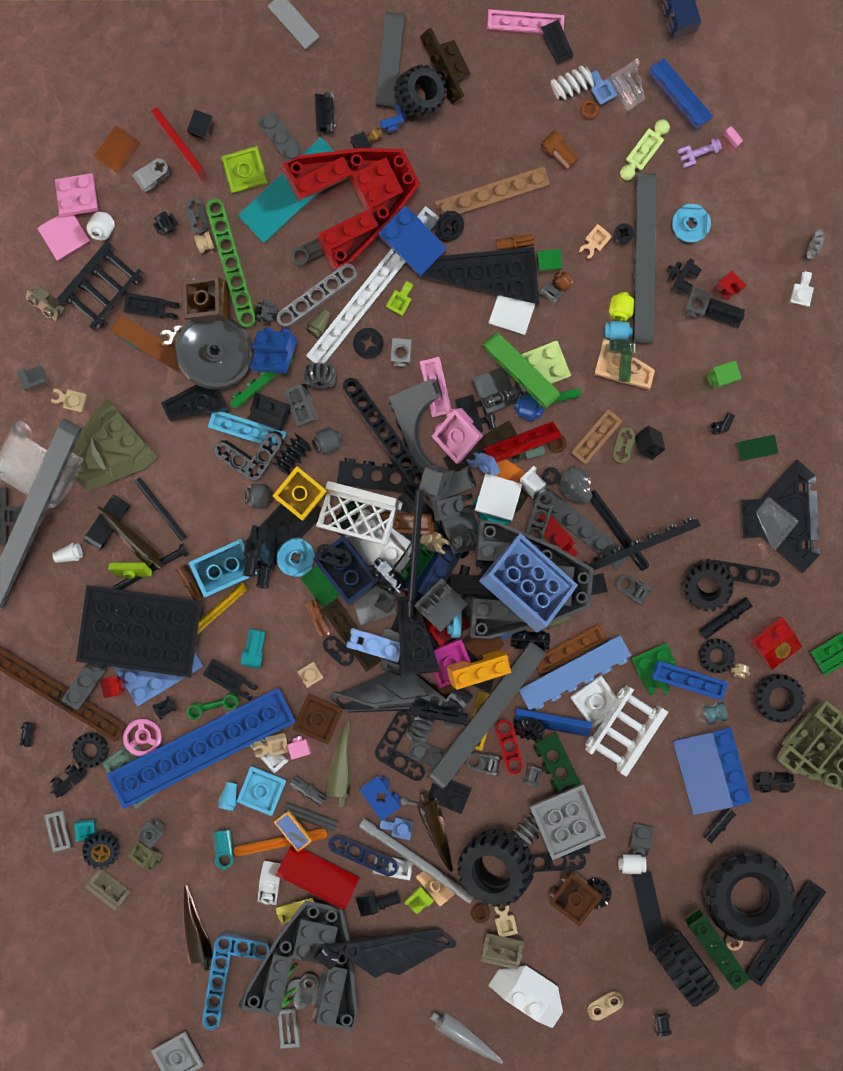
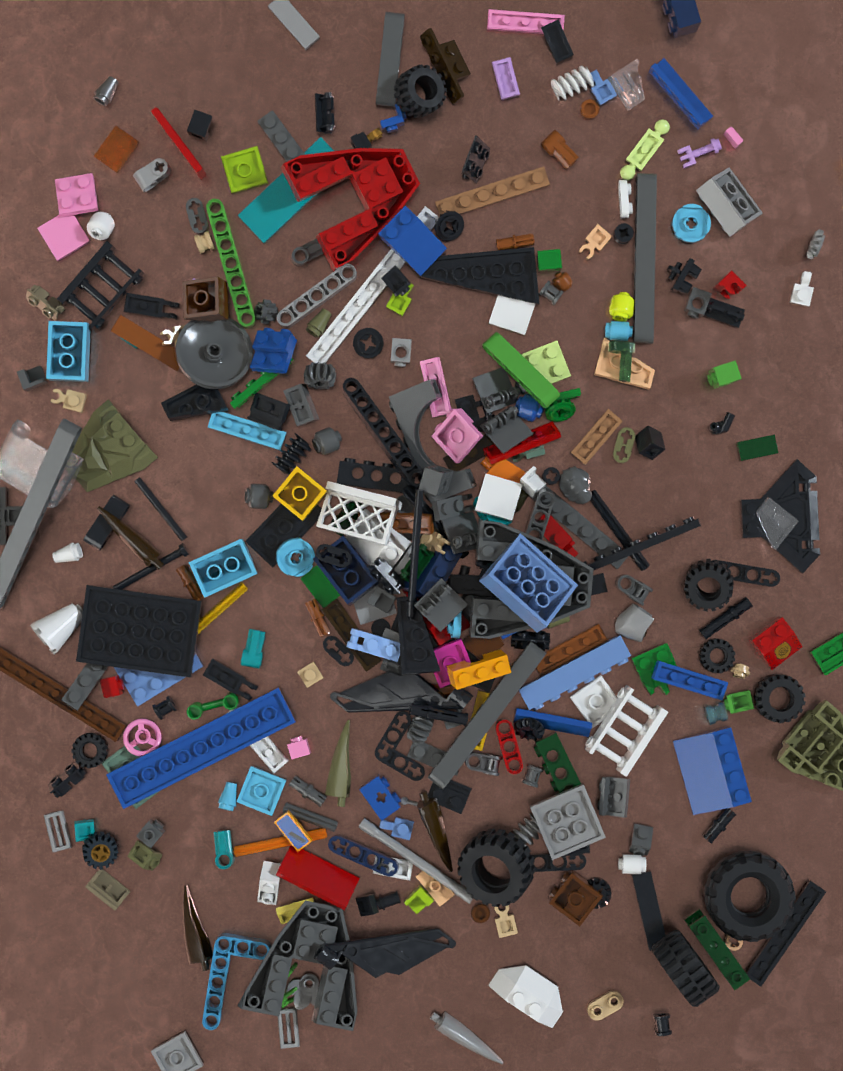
(26, 734): black pin -> none
(58, 626): none -> white cone
(68, 351): none -> medium azure brick
(106, 91): none -> flat silver cone
(130, 570): lime plate -> none
(164, 223): black gear -> none
(250, 462): black beam -> none
(260, 554): black connector -> none
(273, 746): tan plate -> none
(317, 719): reddish brown plate -> none
(379, 626): none -> black tile
(396, 281): none -> black bracket
(475, 160): none -> black hinge
(485, 462): medium blue plate -> none
(502, 951): dark tan hinge -> none
(505, 78): none -> lavender plate
(506, 429): none -> dark grey hinge
(557, 445): reddish brown tile -> none
(565, 408): none -> green gear
(613, 796): none -> dark grey bracket
(625, 206): none -> white plate
(633, 623): none -> light grey piece
(729, 201): none -> light grey slope
(739, 702): none -> bright green bracket
(766, 782): black hinge -> none

